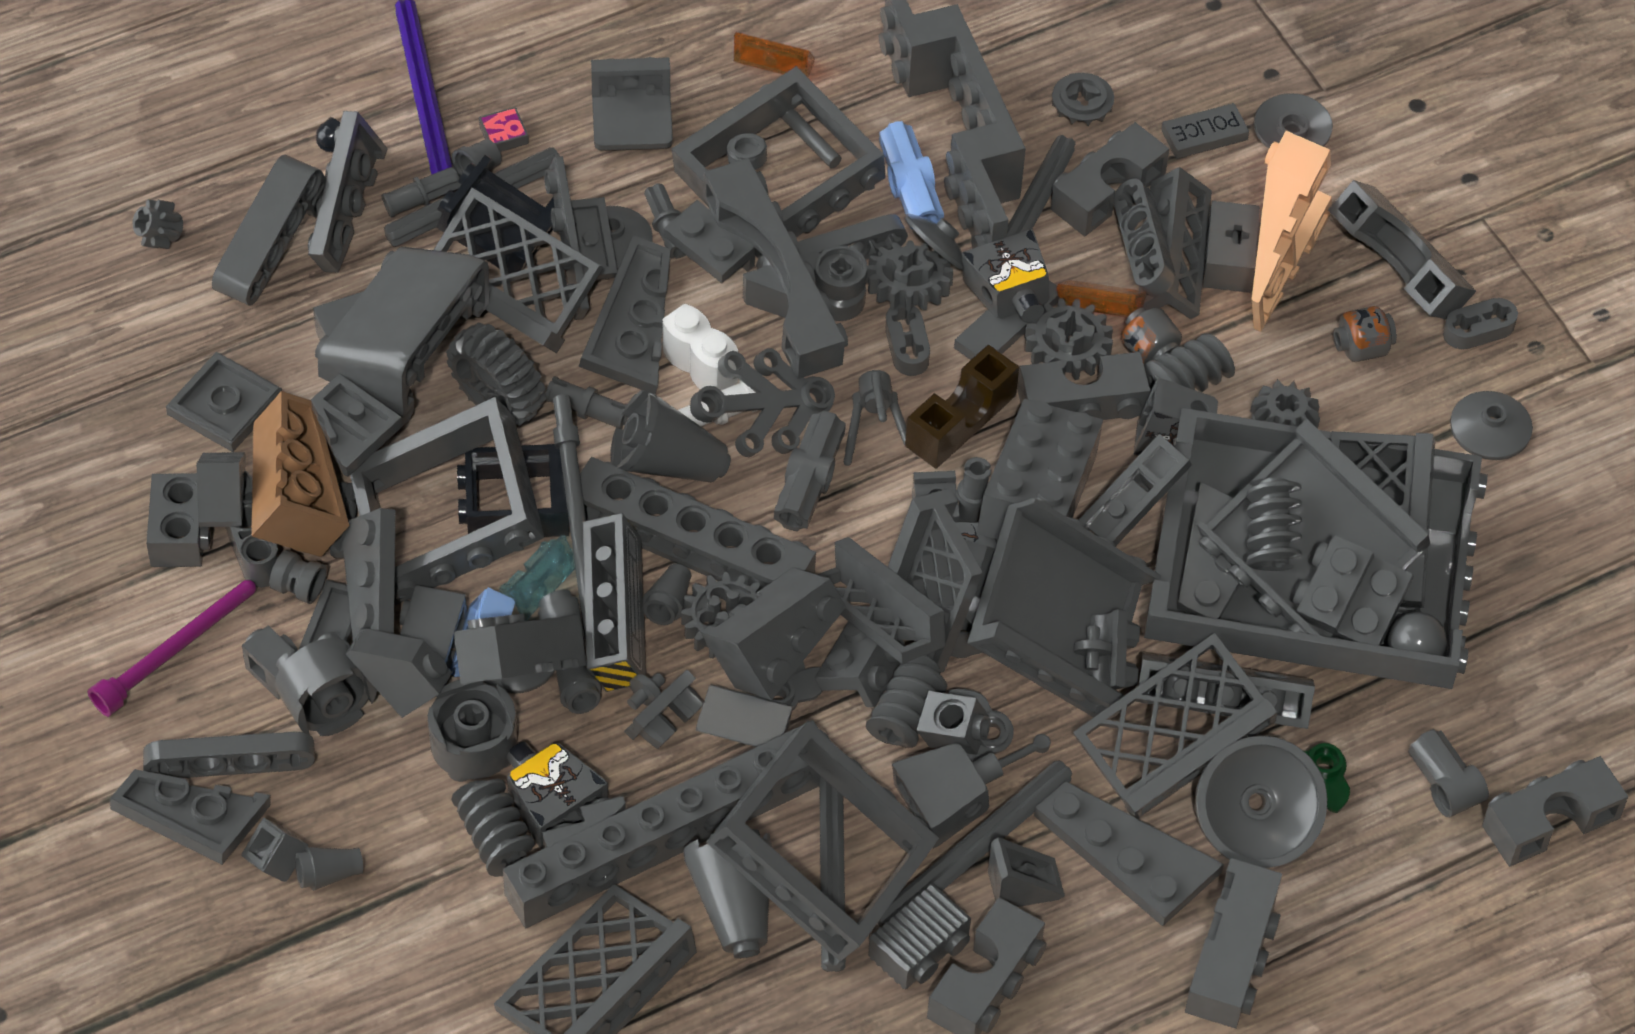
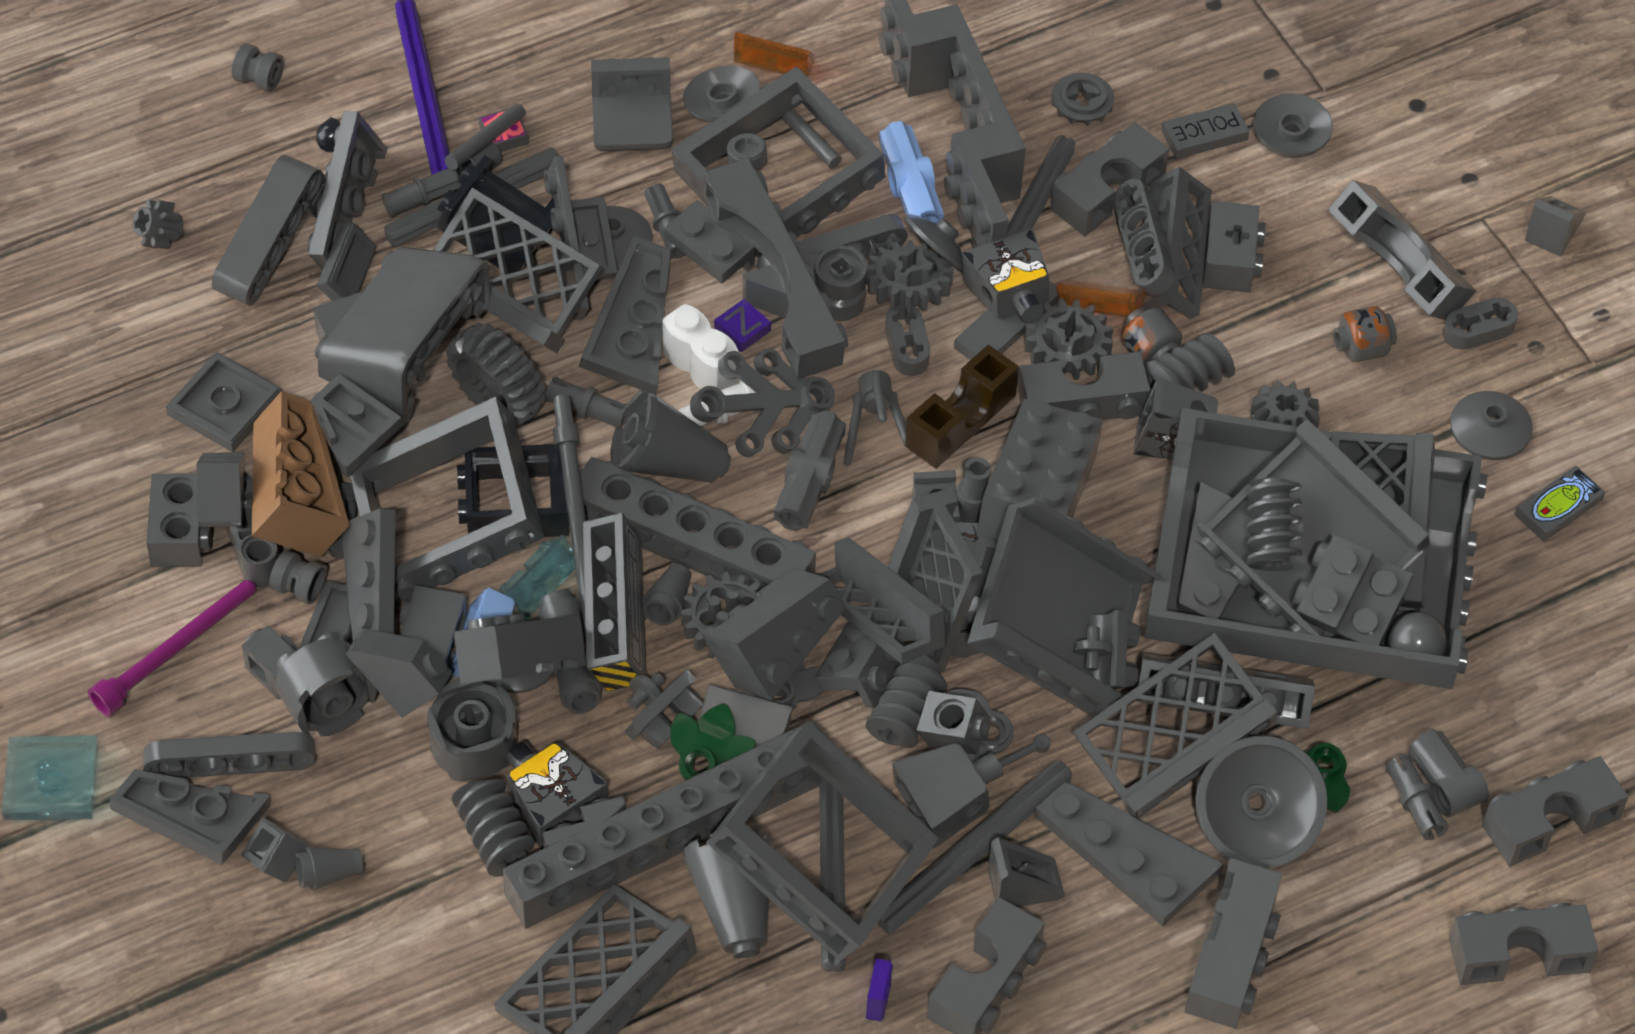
(50, 778): none -> clear light blue plate
(258, 67): none -> dark grey wheel
(346, 263): none -> dark grey tile
(485, 136): none -> dark grey bar
(708, 737): none -> dark green plate
(719, 91): none -> dark grey dish
(743, 324): none -> dark purple tile
(879, 990): none -> dark purple tile
(920, 937): dark grey brick -> none
(1136, 490): dark grey hinge -> none
(1290, 218): light nougat wedge -> none
(1417, 797): none -> dark grey pin
(1553, 224): none -> dark grey slope
(1558, 934): none -> dark grey arch
(1560, 503): none -> tile

